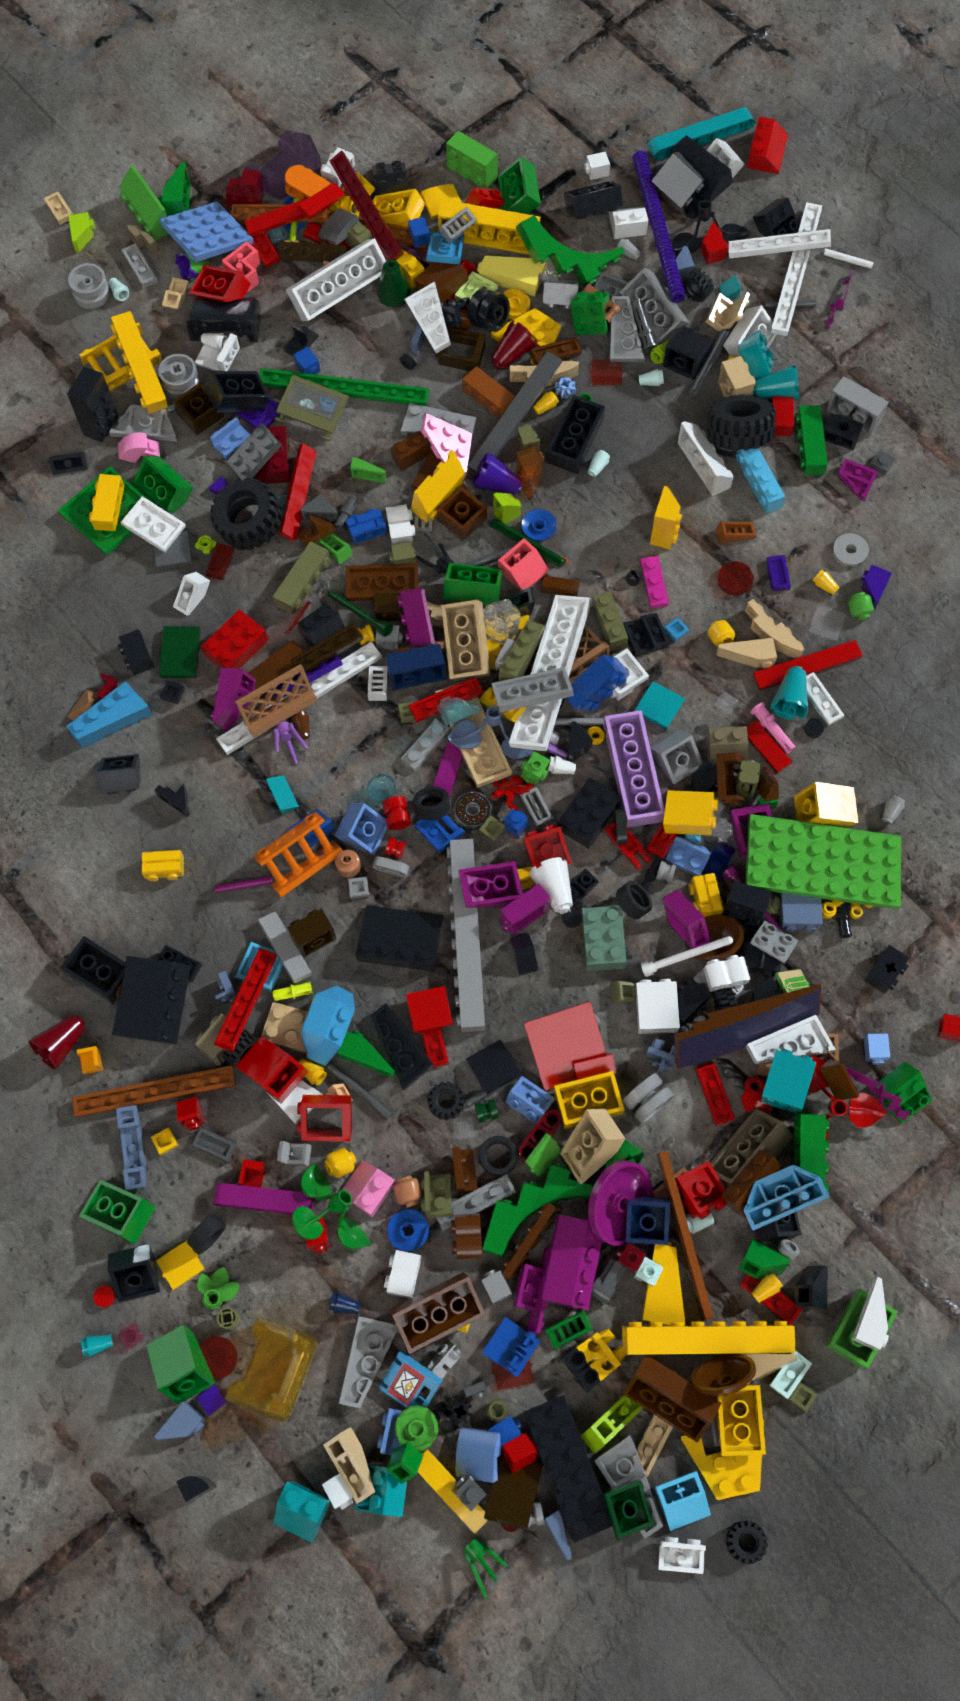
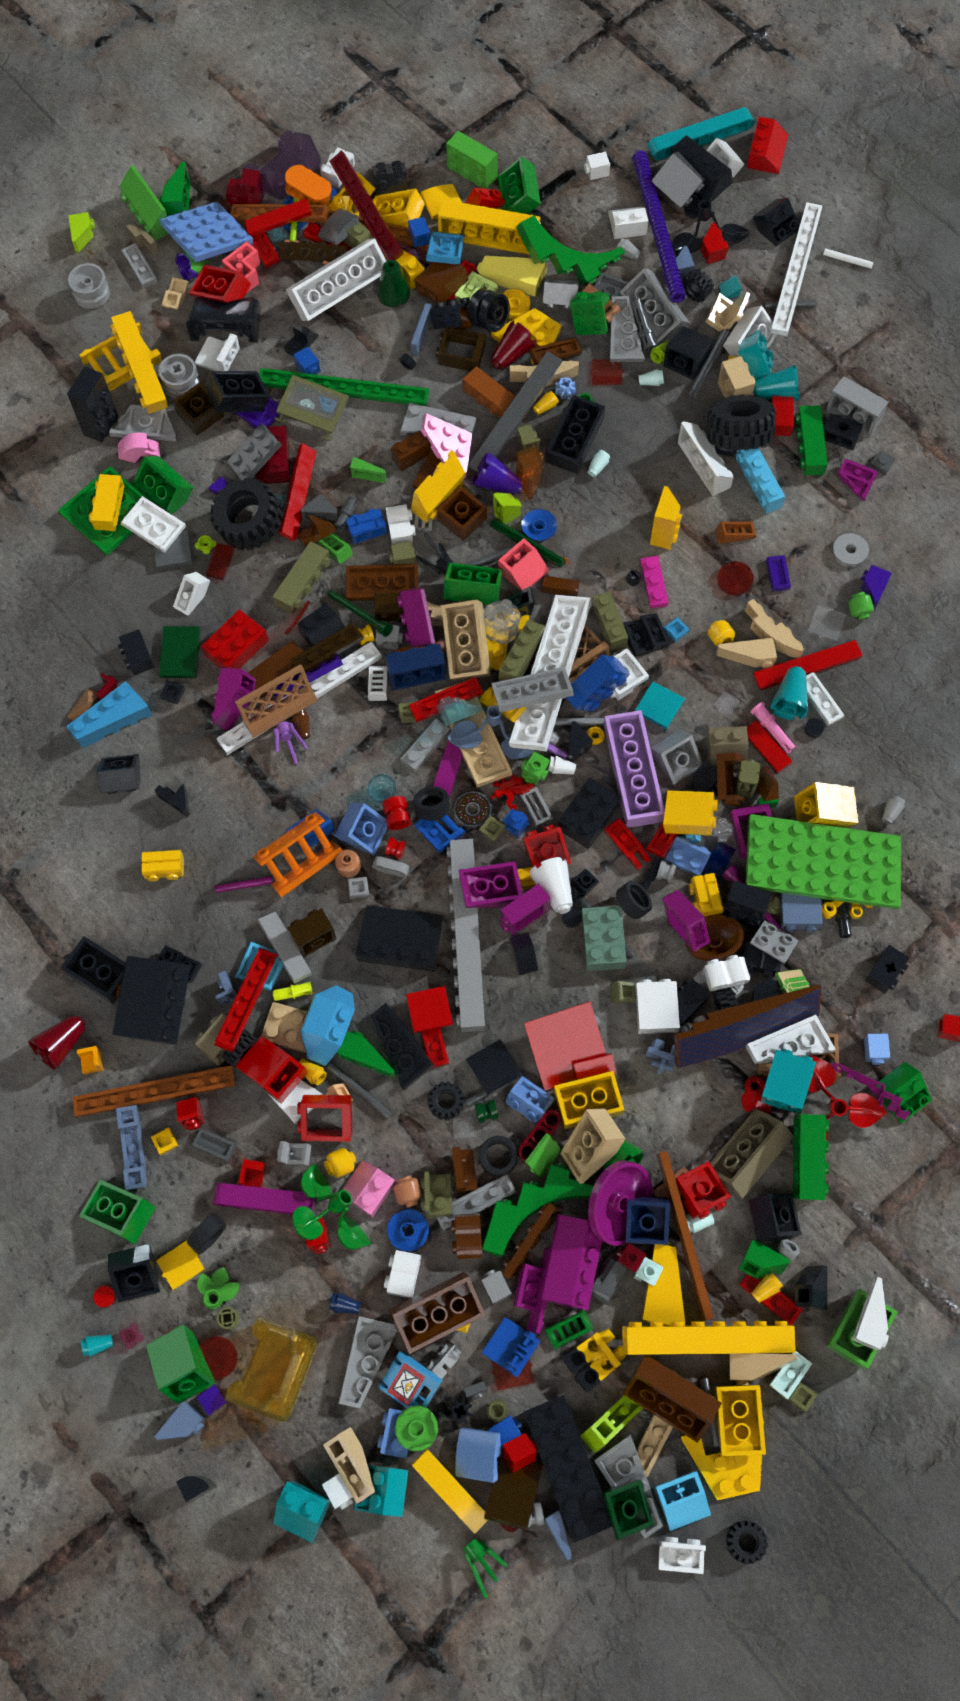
(58, 207): tan plate -> none
(68, 463): black slope -> none
(118, 289): light aqua cone -> none
(214, 340): white cone -> none
(229, 438): medium blue bracket -> none
(282, 794): teal slope -> none
(321, 201): red tile -> none
(404, 1462): green brick -> none
(429, 314): white wing -> none
(448, 225): light grey slope -> none
(468, 1491): dark grey bracket -> none
(504, 653): light grey beam -> none
(549, 275): clear plate -> none
(593, 199): black brick -> none
(620, 826): pearl dark grey beam -> none
(646, 1096): light grey wheel -> none
(650, 967): white piece -> none
(714, 1094): red tile -> none
(723, 1374): reddish brown dish -> none
(759, 1167): reddish brown brick -> none
(780, 243): white plate -> none
(783, 1195): dark azure wedge -> none
(825, 582): yellow cone -> none
(839, 305): magenta piece -> none
(839, 1080): reddish brown slope -> none

